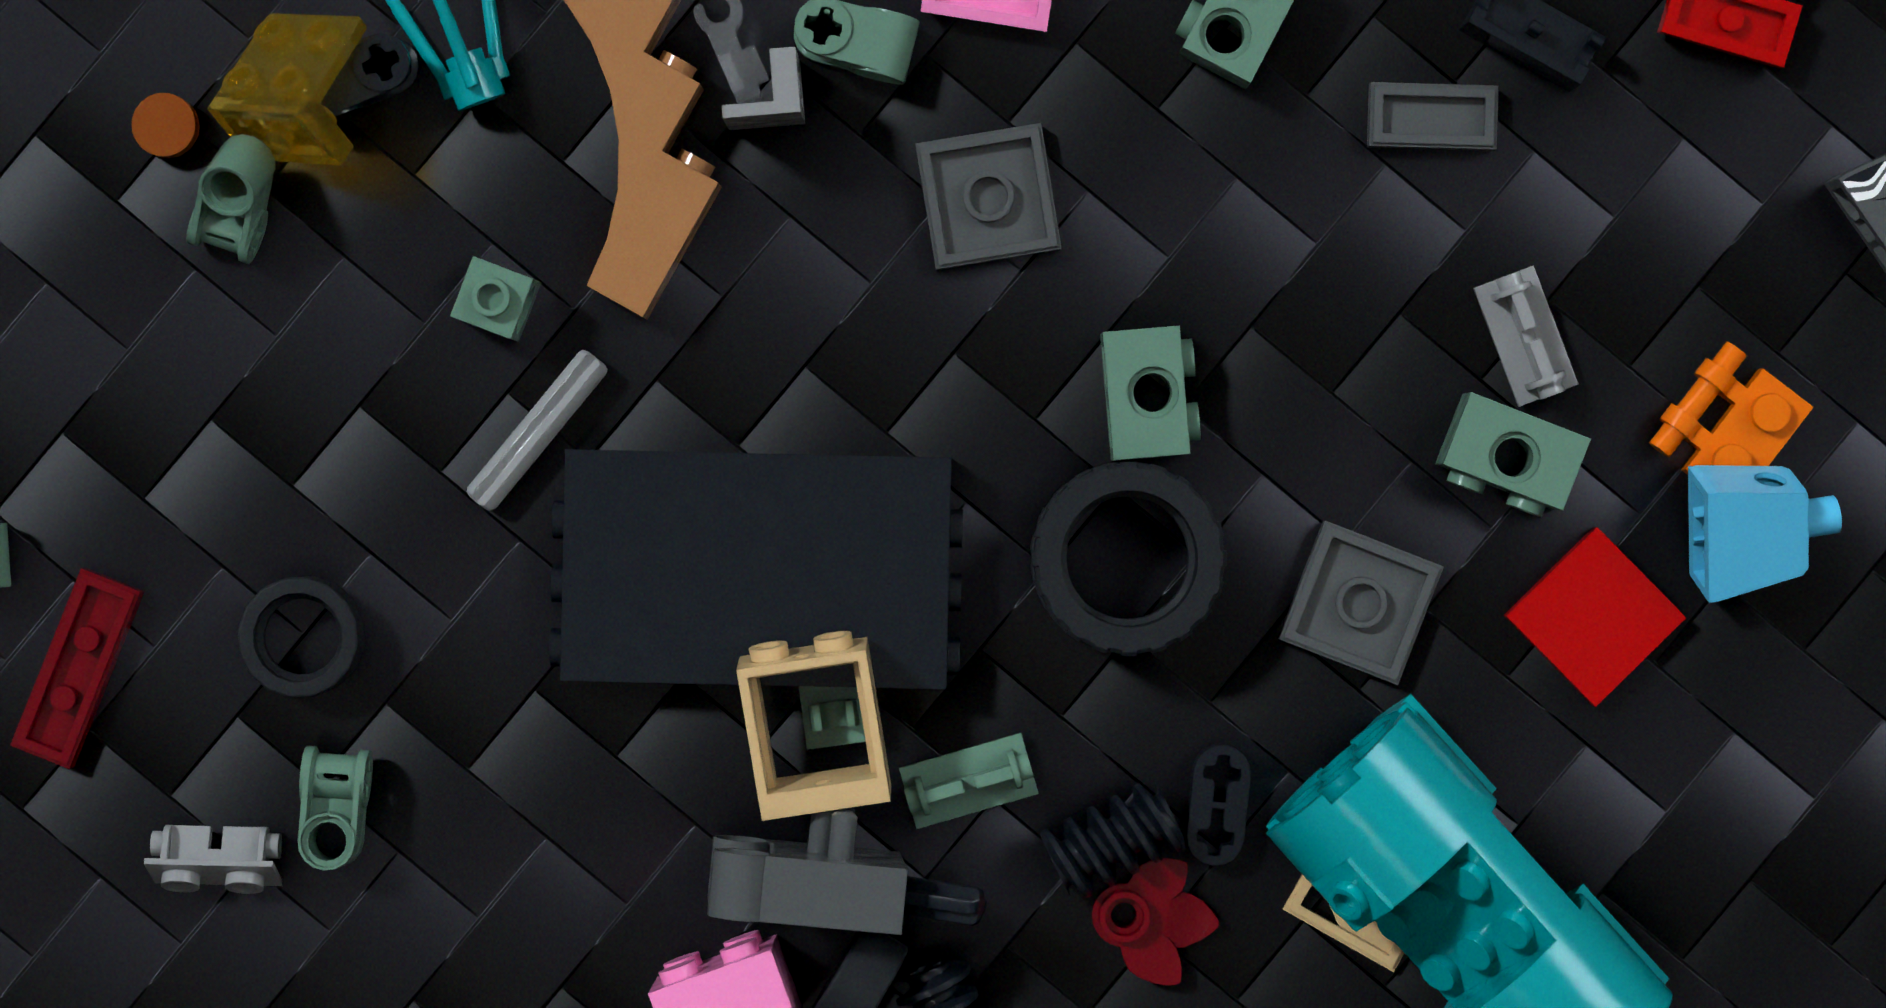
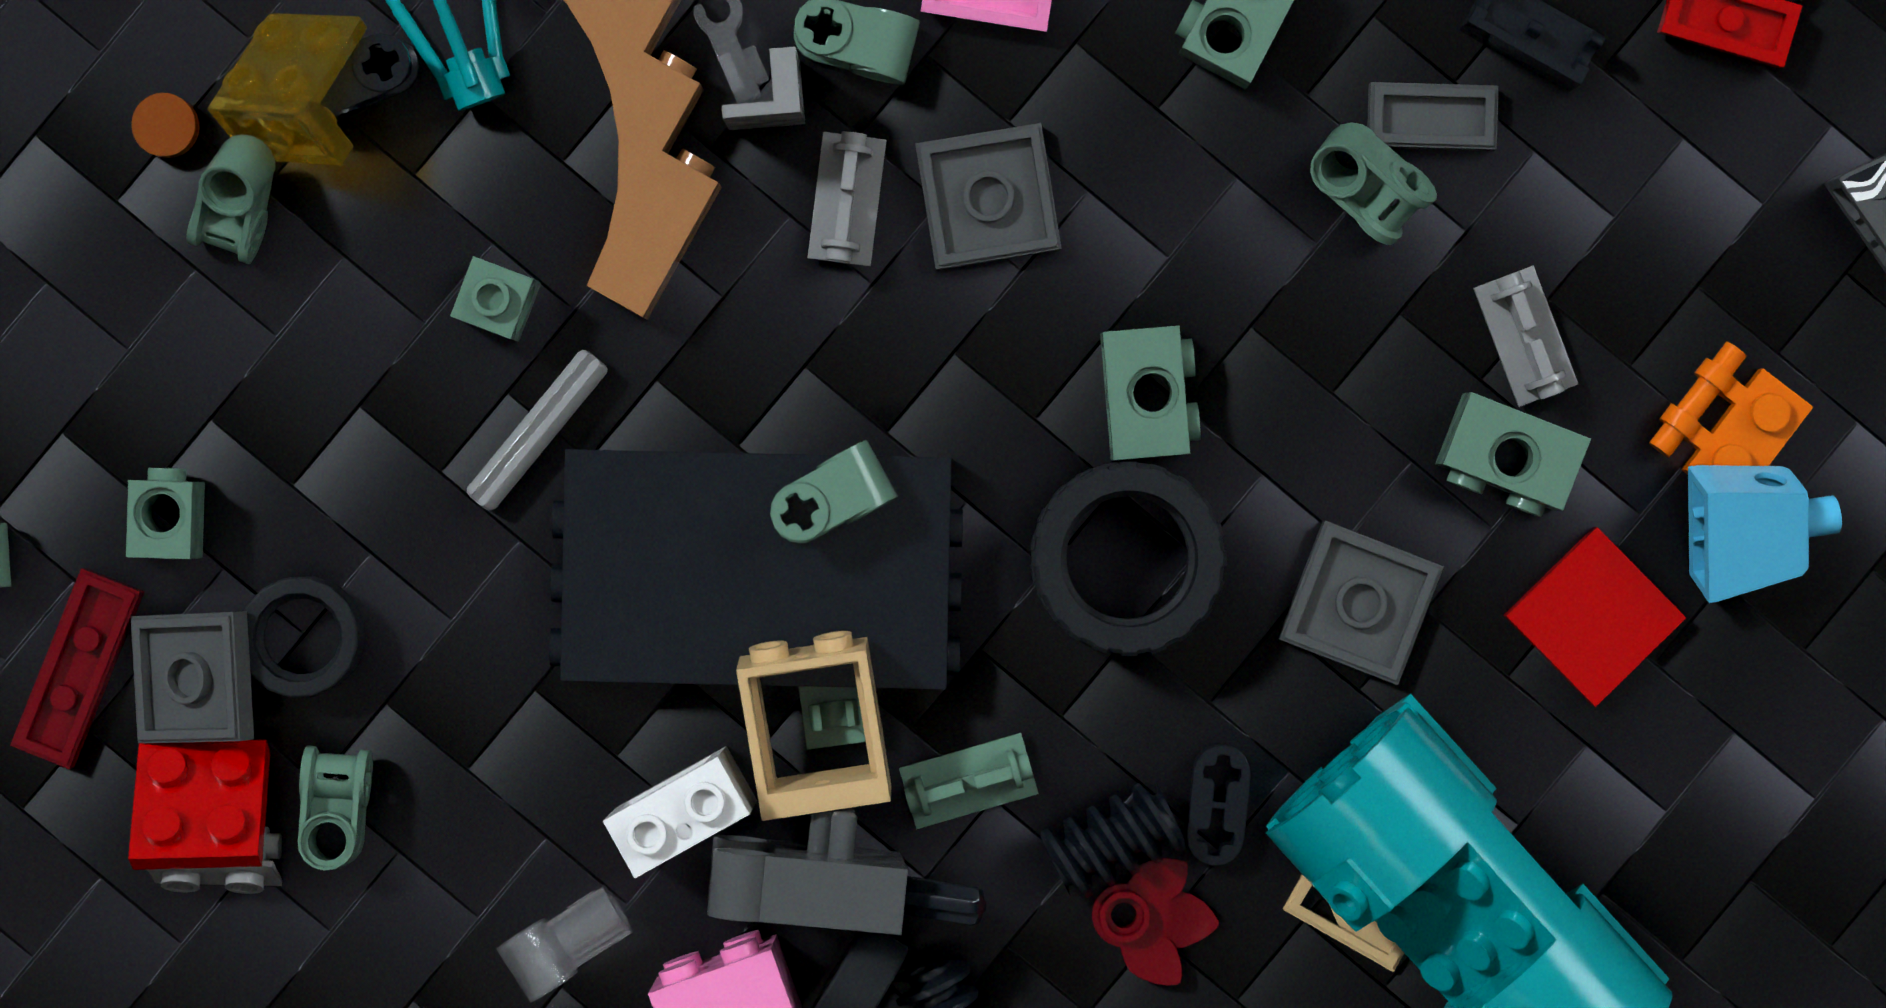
(144, 537): none -> sand green brick
(192, 677): none -> dark grey tile
(199, 805): none -> red plate
(553, 949): none -> clear piece
(680, 812): none -> white window
(841, 487): none -> sand green piece
(847, 198): none -> light grey hinge
(1374, 185): none -> sand green piece

